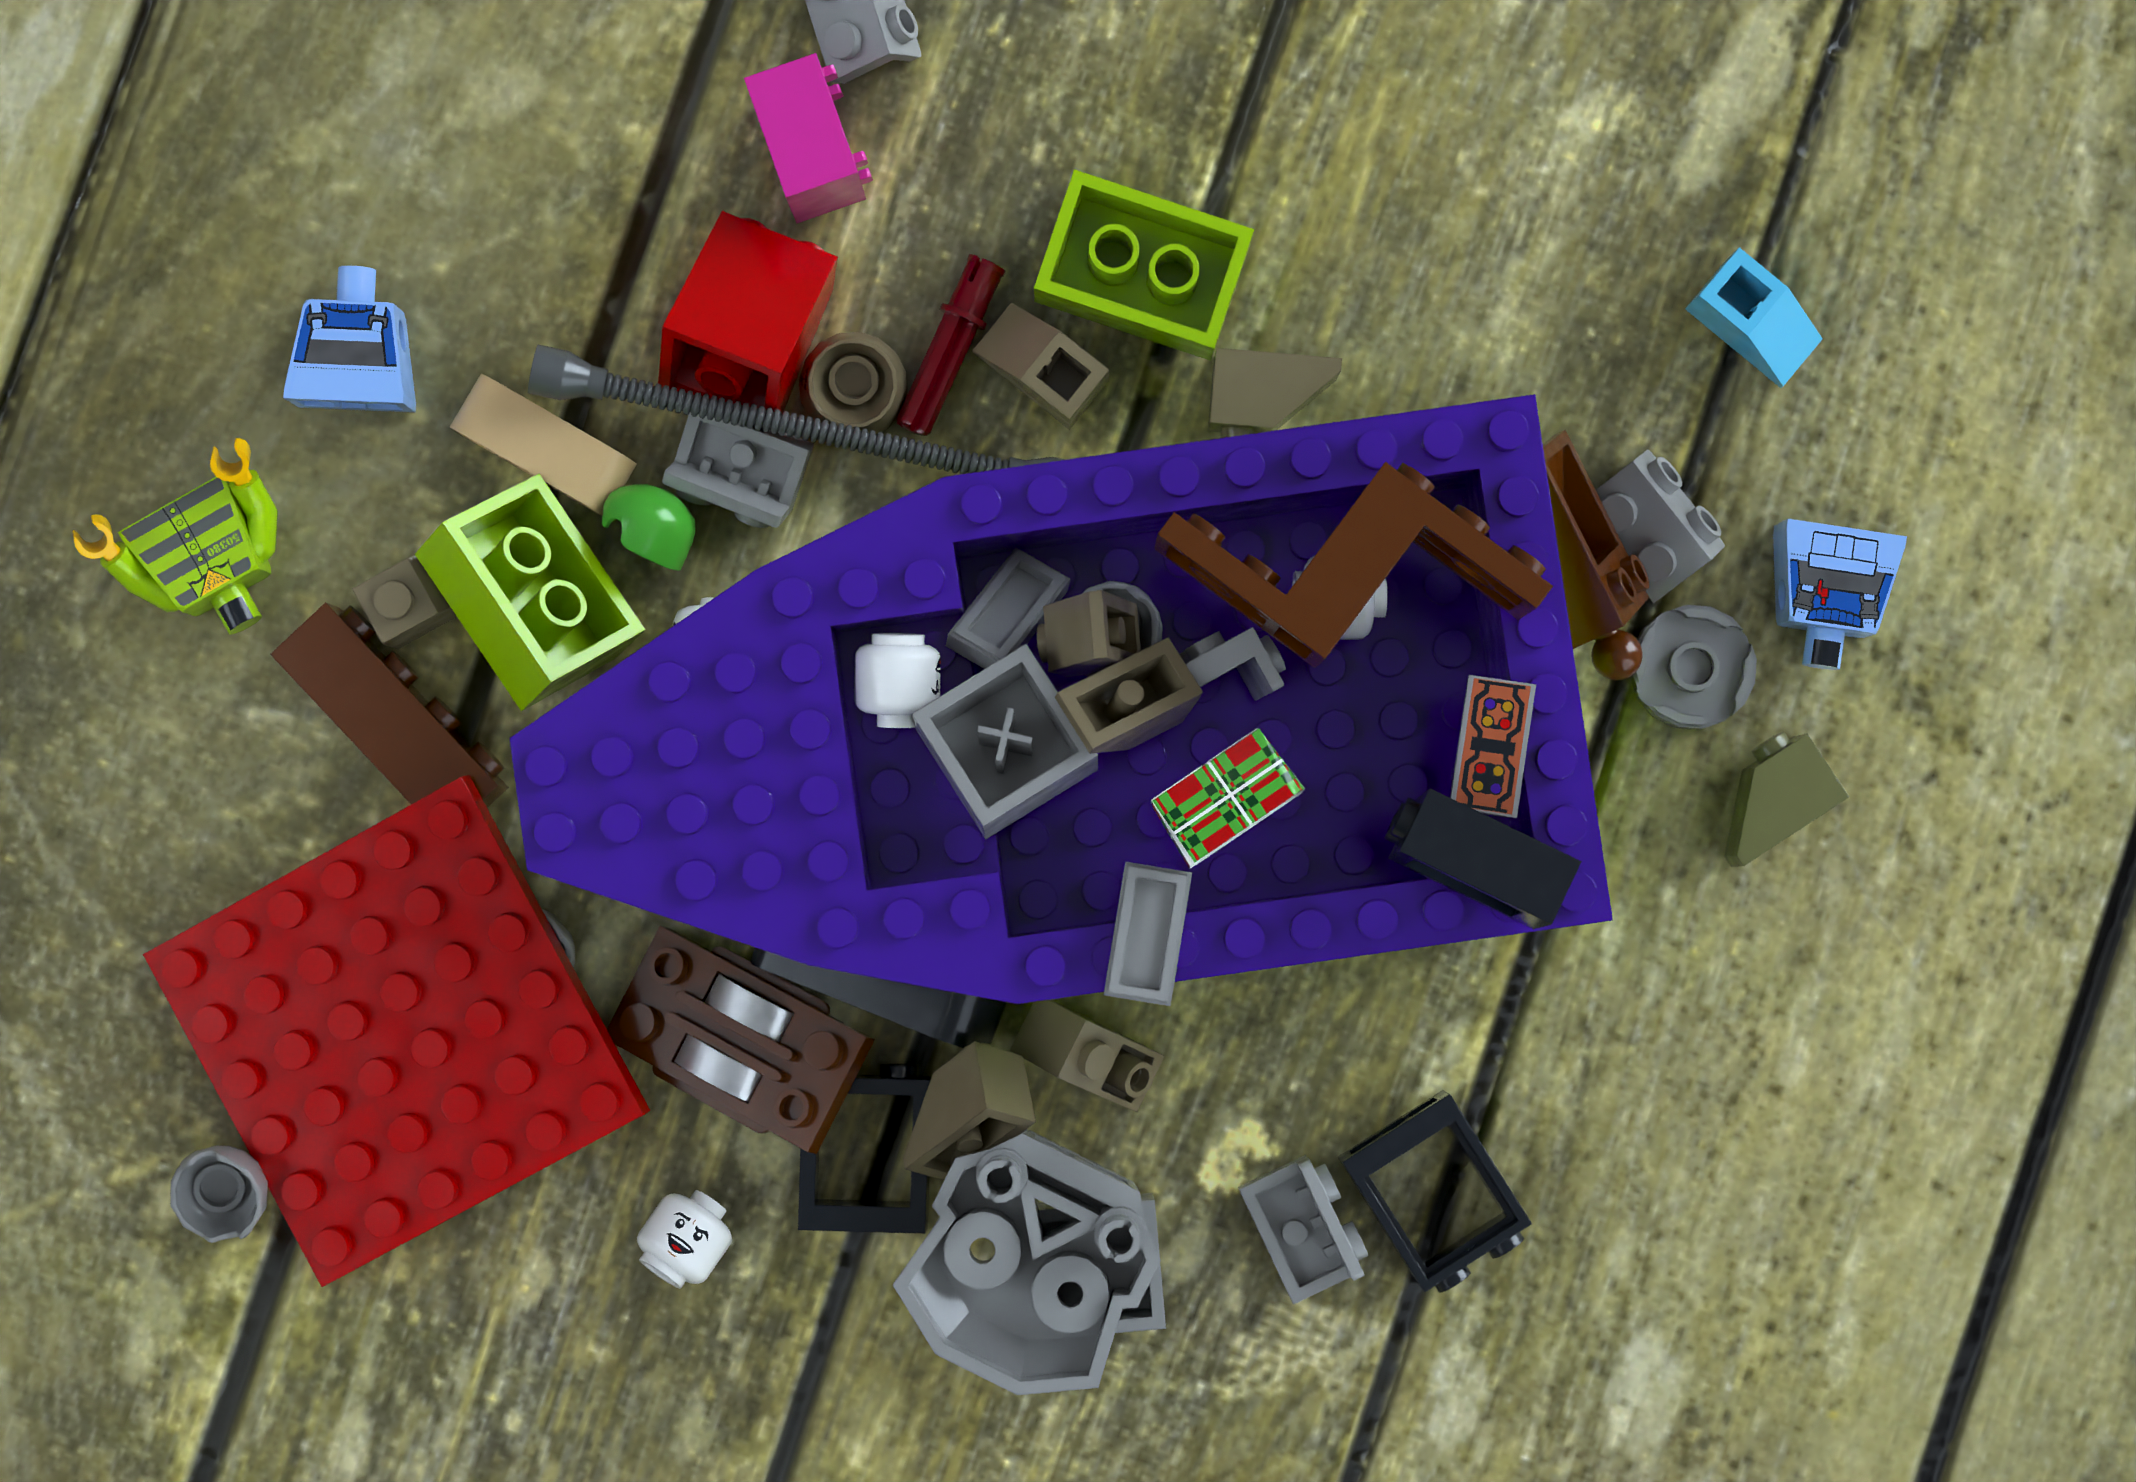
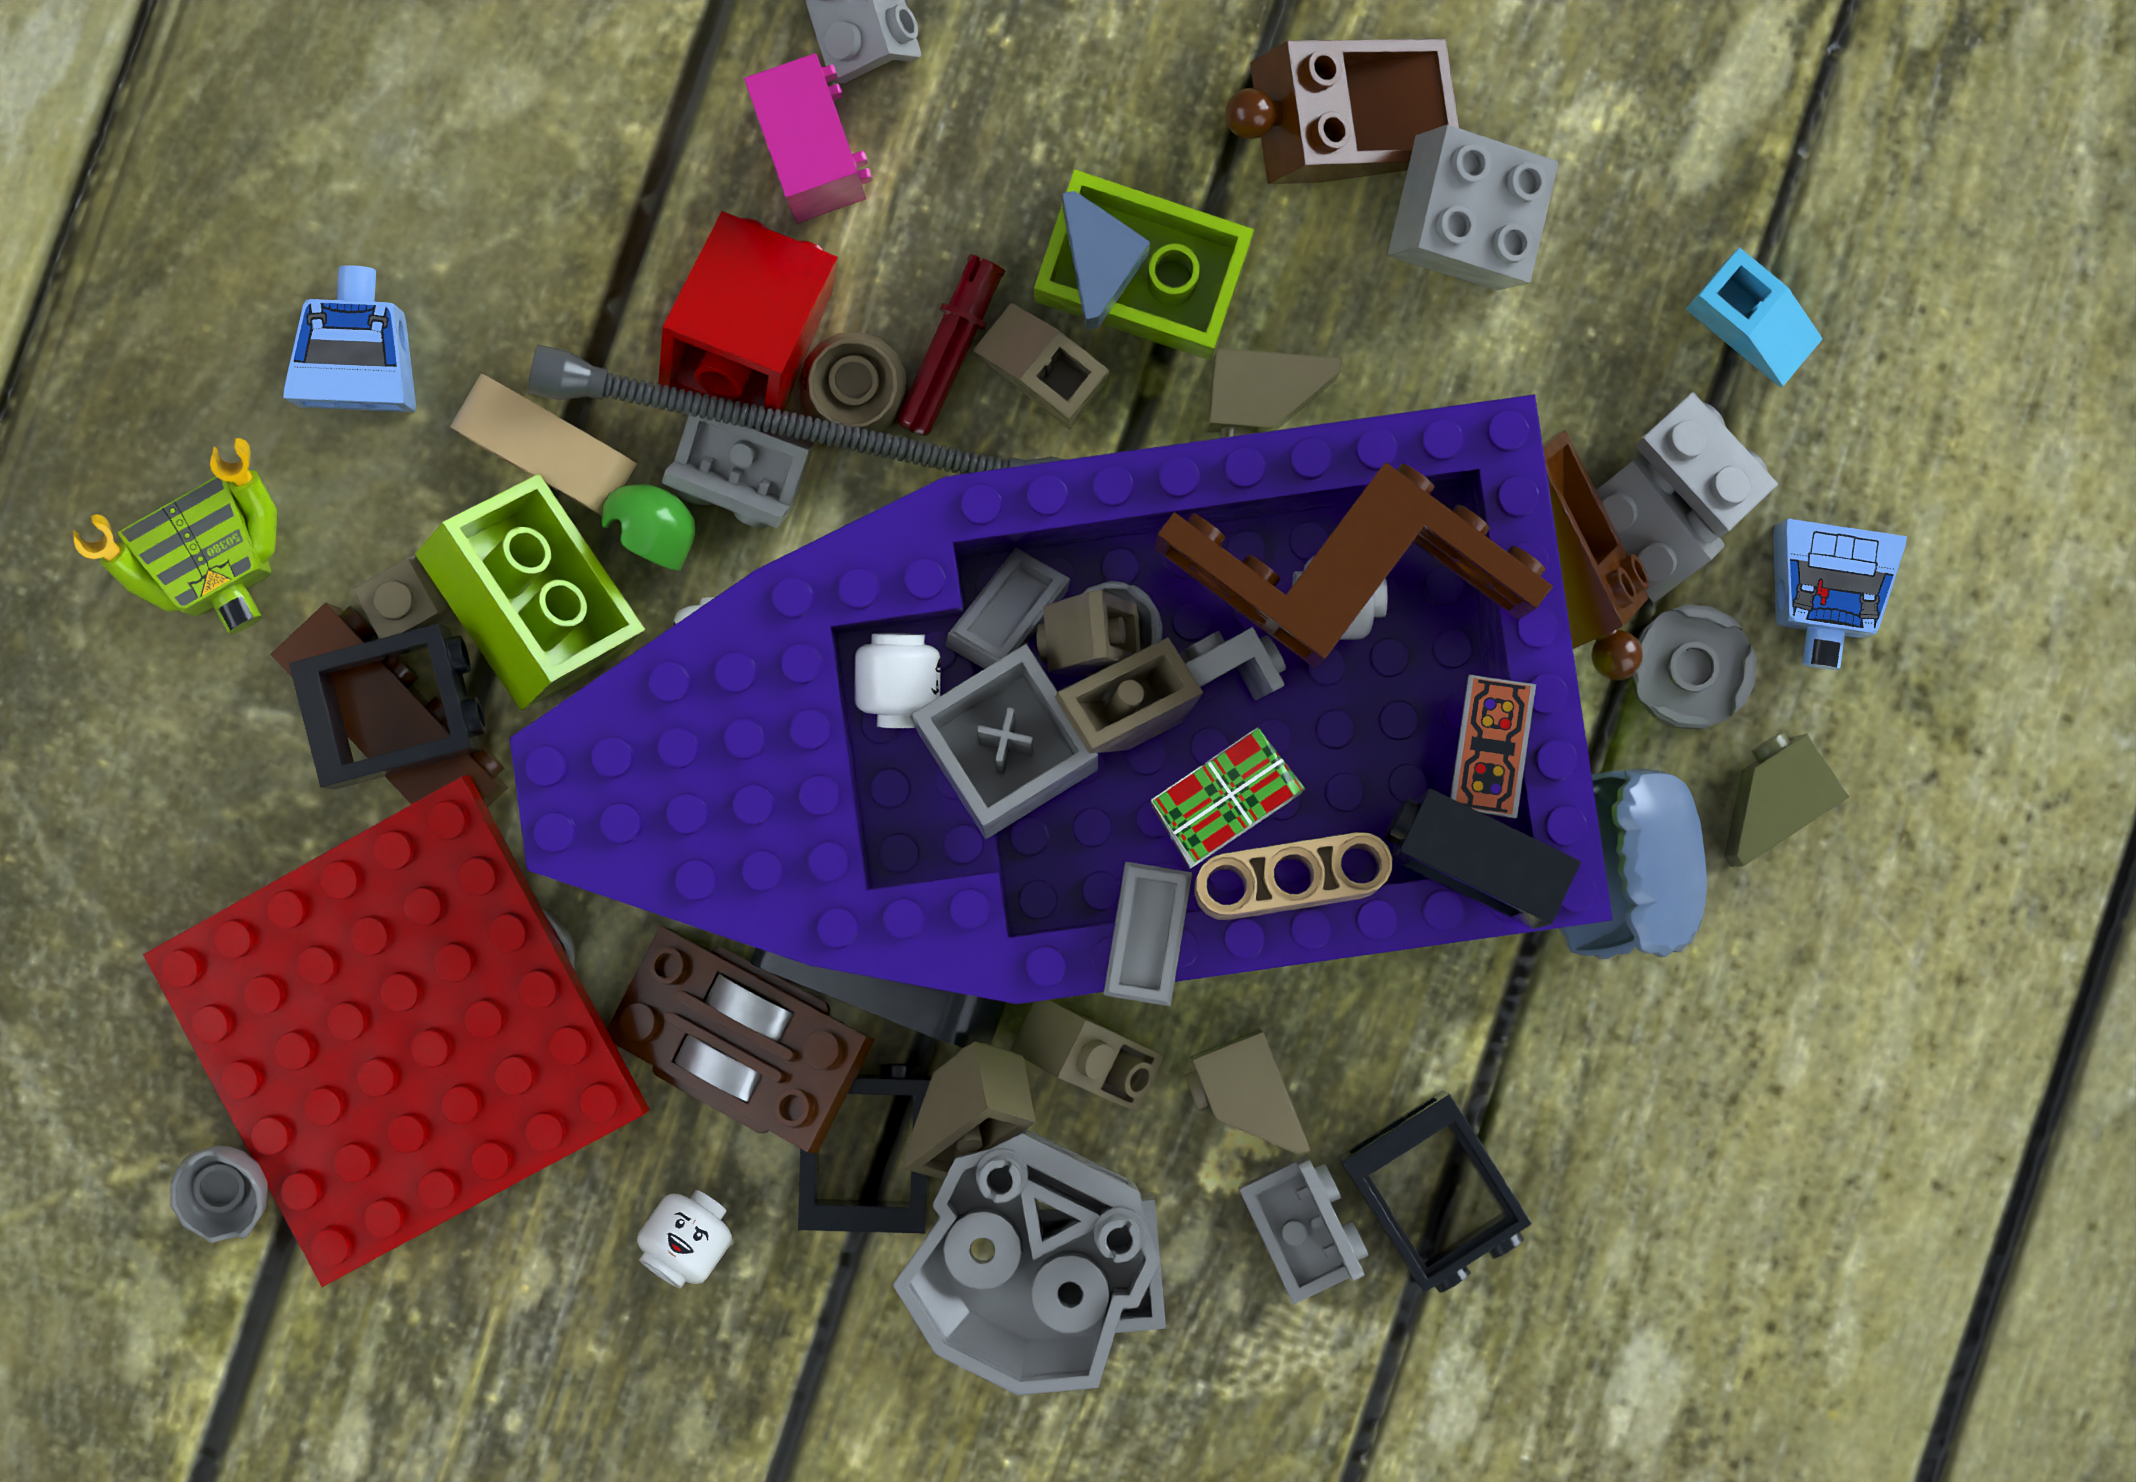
(325, 721): none -> black window
(1103, 255): none -> sand blue slope
(1247, 1091): none -> dark tan slope
(1323, 862): none -> tan beam
(1343, 106): none -> reddish brown slope
(1473, 208): none -> light grey brick
(1650, 865): none -> sand blue animal
(1706, 464): none -> light grey bracket

